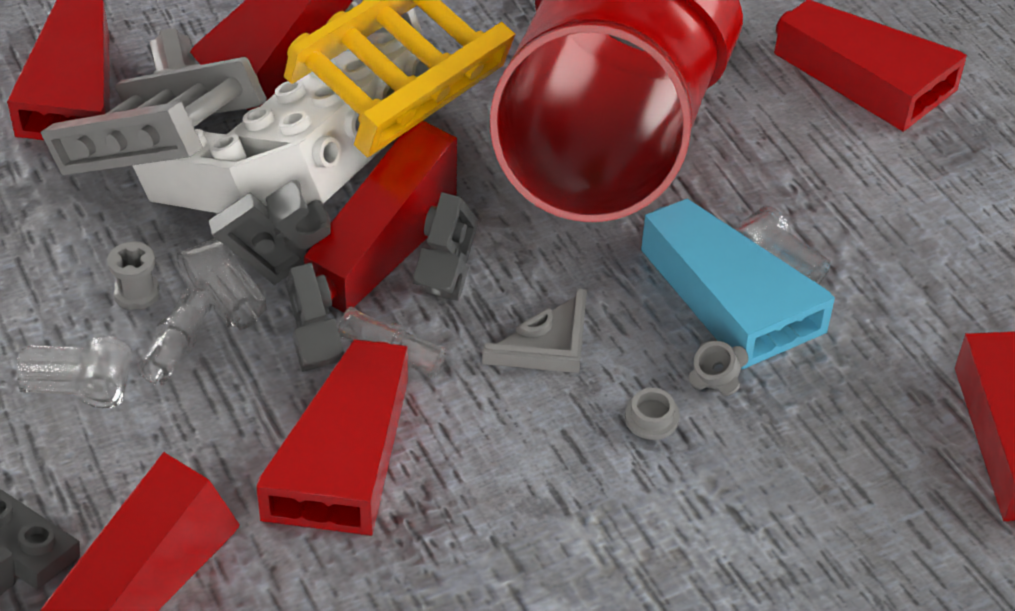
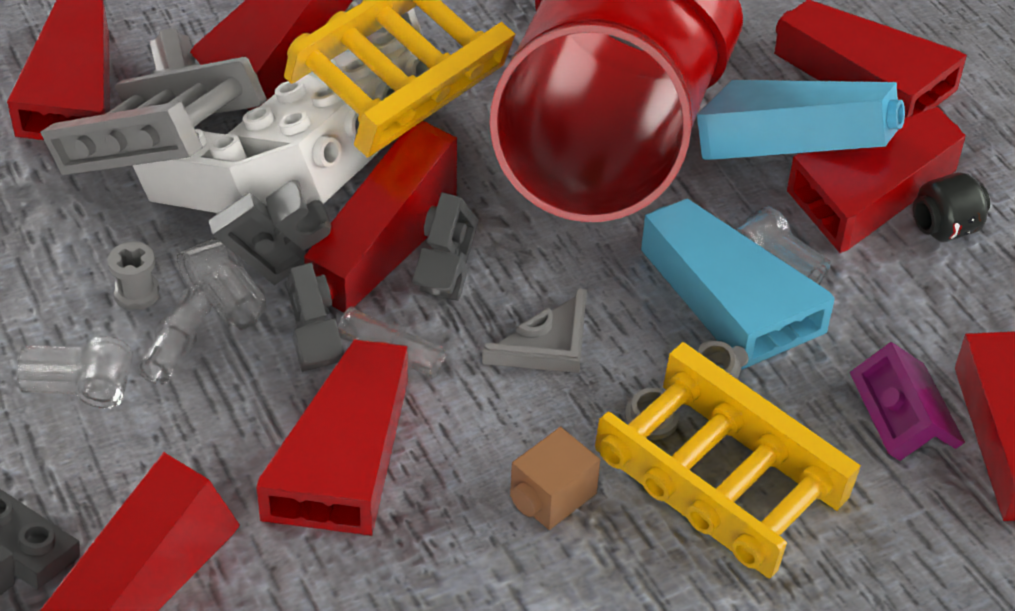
(554, 478): none -> medium nougat brick
(751, 420): none -> yellow fence
(798, 117): none -> medium azure slope
(863, 188): none -> red slope
(904, 402): none -> magenta panel
(951, 207): none -> pearl dark grey head

